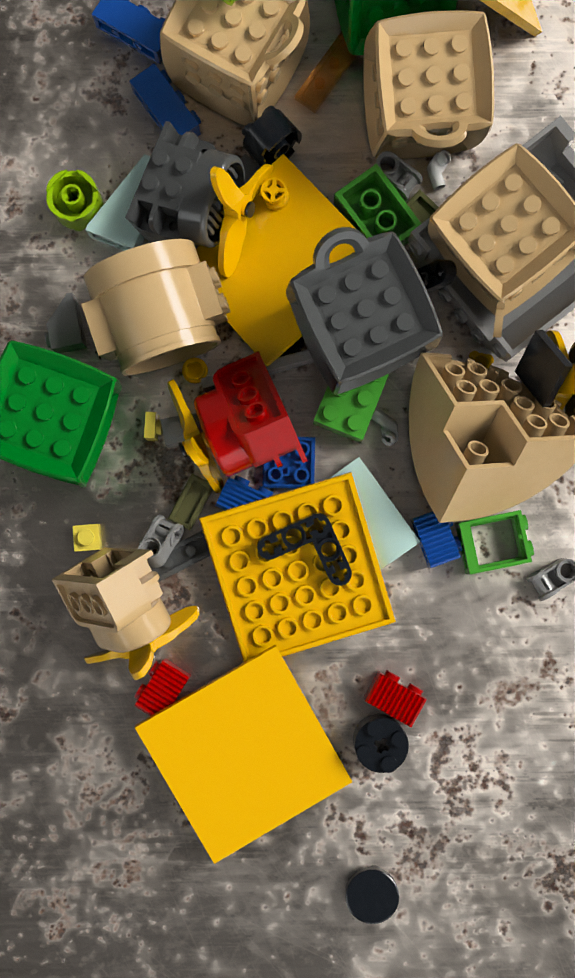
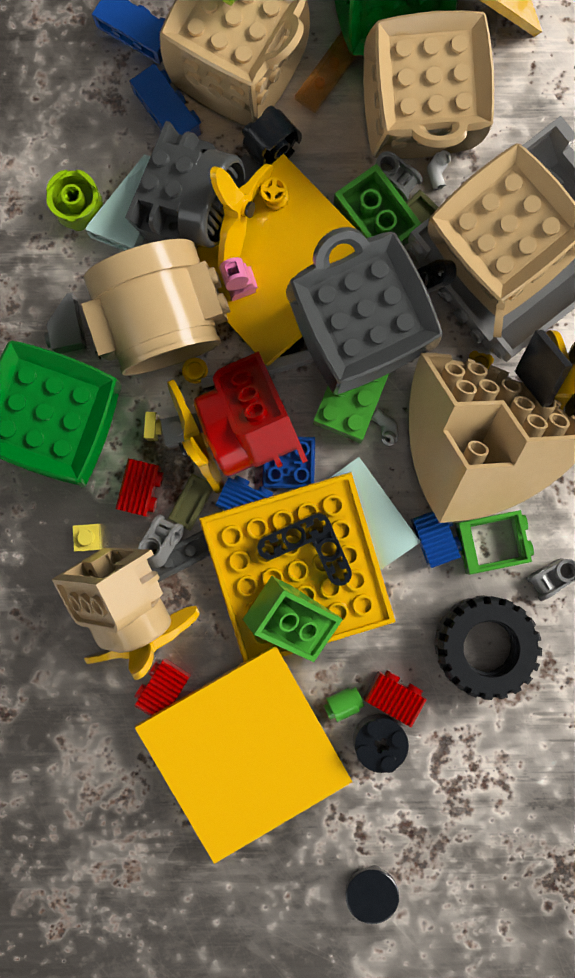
(139, 488): none -> red brick
(238, 278): none -> bright pink leg
(291, 619): none -> bright green slope
(343, 704): none -> bright green brick
(522, 653): none -> black tyre

